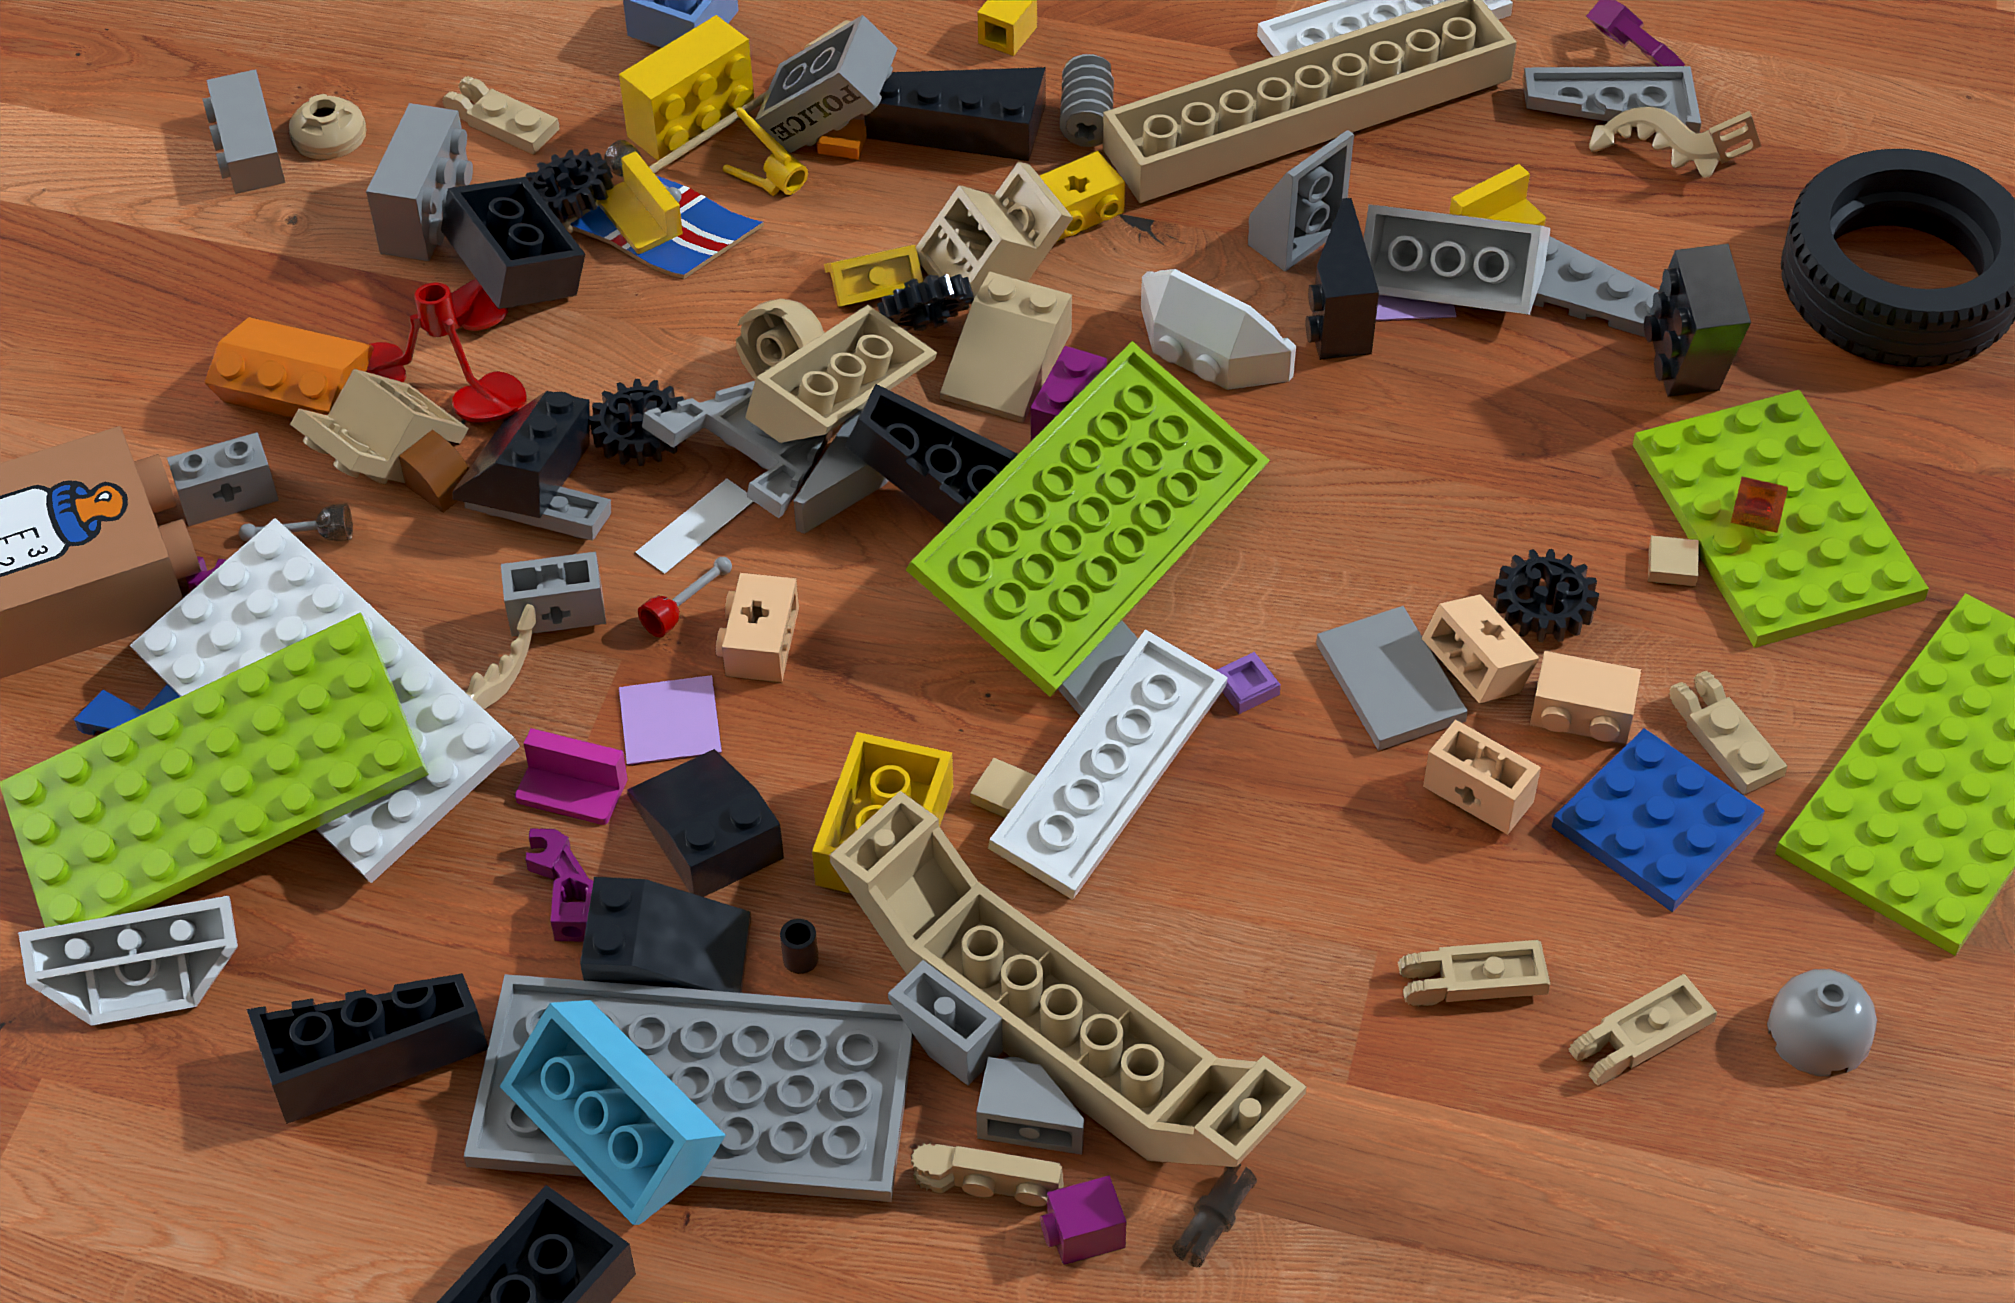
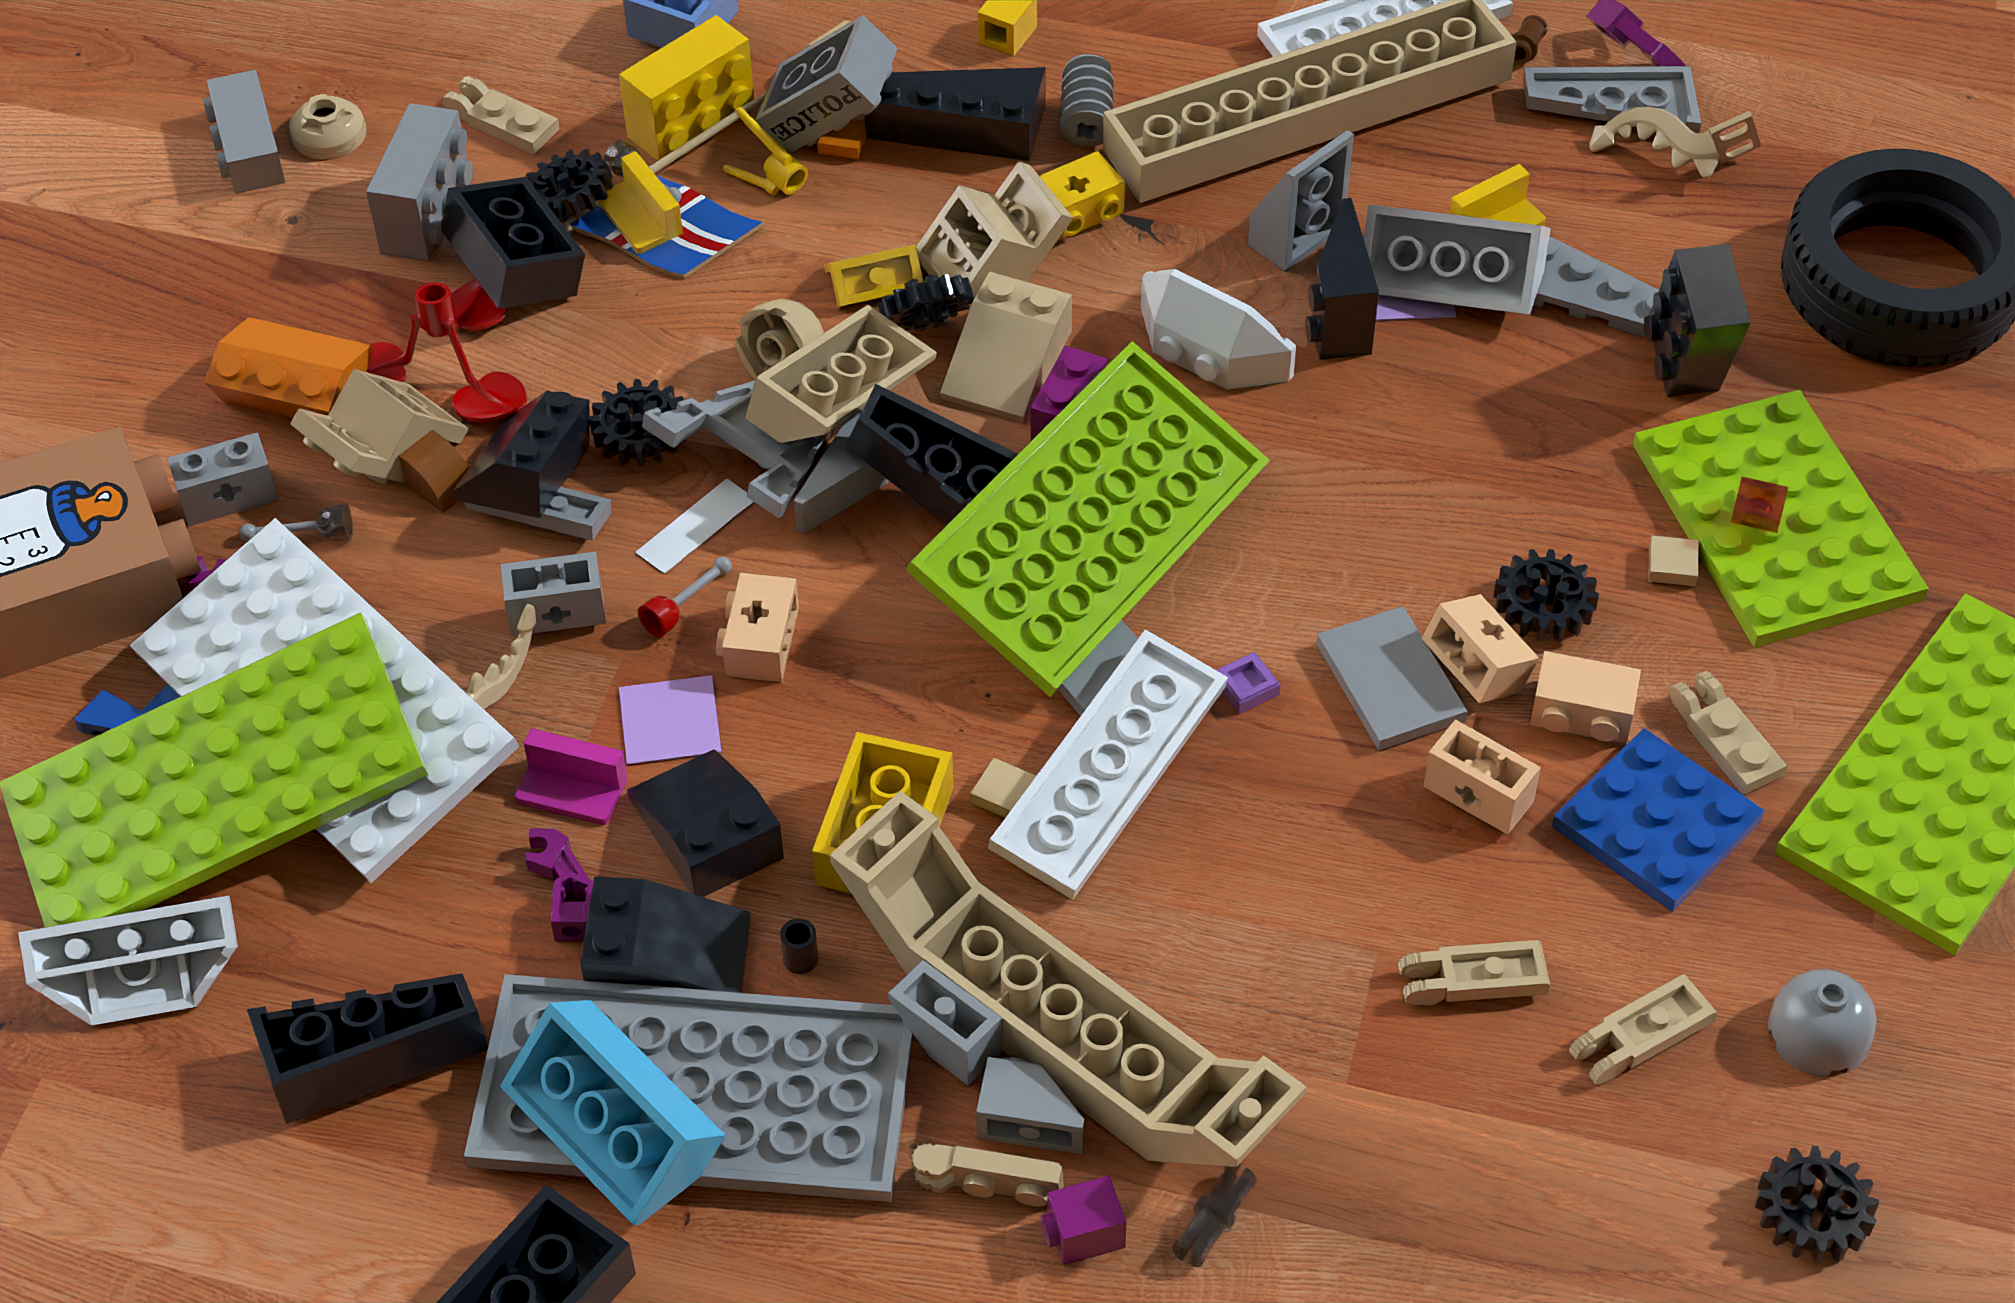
(1528, 38): none -> reddish brown pin
(1838, 1226): none -> black gear

